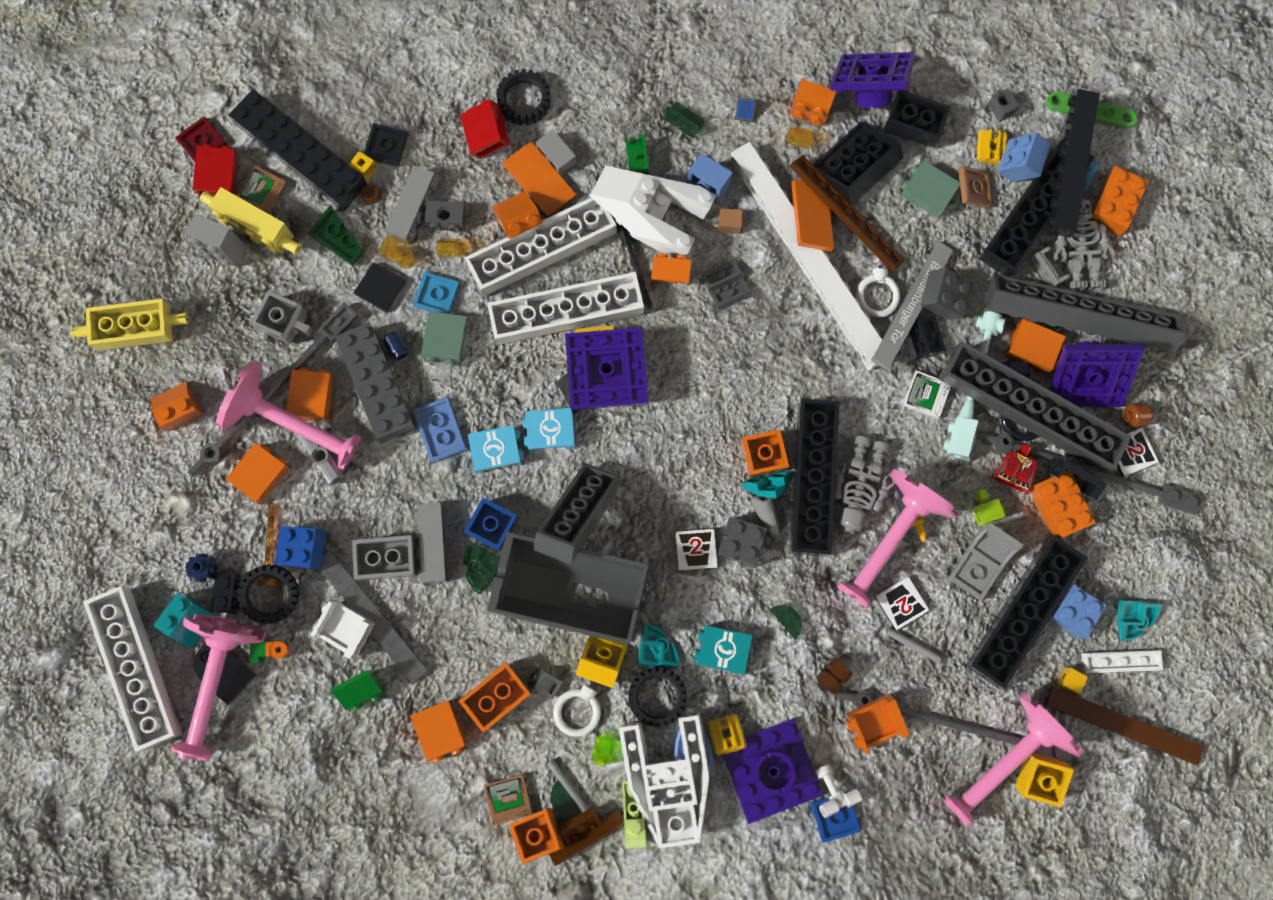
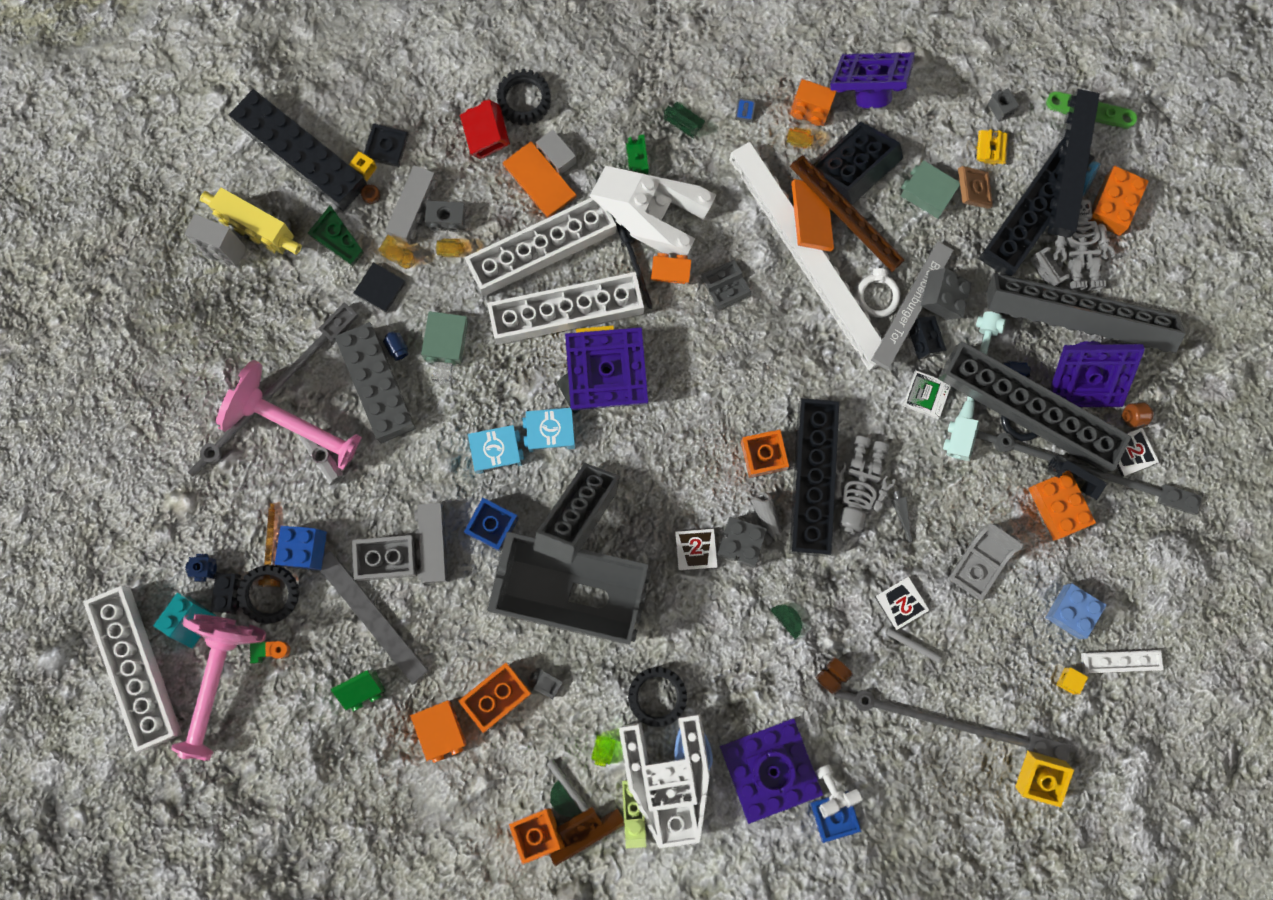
(129, 324): light yellow brick -> none
(175, 407): orange slope -> none
(198, 134): dark red tile -> none
(215, 169): red brick -> none
(234, 676): black tile -> none
(258, 473): orange brick -> none
(262, 189): tile -> none
(290, 315): light grey hinge -> none
(310, 394): orange brick -> none
(343, 628): white panel -> none
(436, 293): dark azure tile -> none
(439, 430): medium blue tile -> none
(481, 566): clear green brick -> none
(508, 799): tile -> none
(517, 214): orange brick -> none
(586, 693): white piece -> none
(601, 661): yellow slope -> none
(655, 649): teal brick -> none
(710, 175): medium blue brick -> none
(722, 725): yellow piece -> none
(723, 649): teal panel -> none
(730, 221): medium nougat brick -> none
(769, 485): teal brick -> none
(876, 722): orange panel -> none
(916, 118): black brick -> none
(918, 502): bright pink piece -> none
(919, 522): yellow bar -> none
(987, 510): lime brick -> none
(1017, 469): red torso -> none
(1024, 157): medium blue brick -> none
(1026, 612): black brick -> none
(1035, 346): orange brick -> none
(1042, 731): bright pink piece -> none
(1124, 726): reddish brown tile -> none
(1135, 616): teal brick -> none

